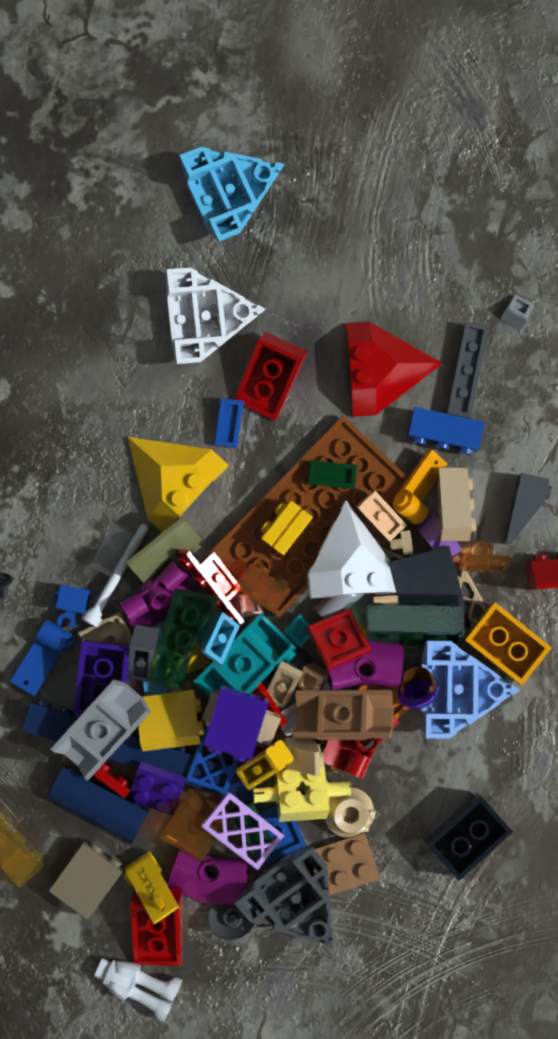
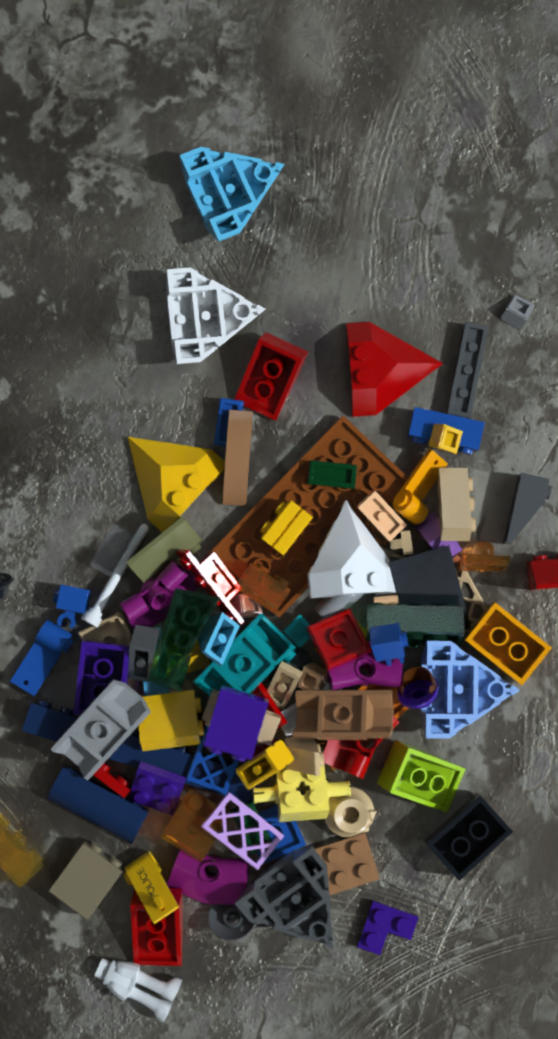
(237, 457): none -> medium nougat slope
(385, 919): none -> dark purple plate
(388, 643): none -> blue brick
(420, 776): none -> lime slope
(445, 438): none -> yellow slope

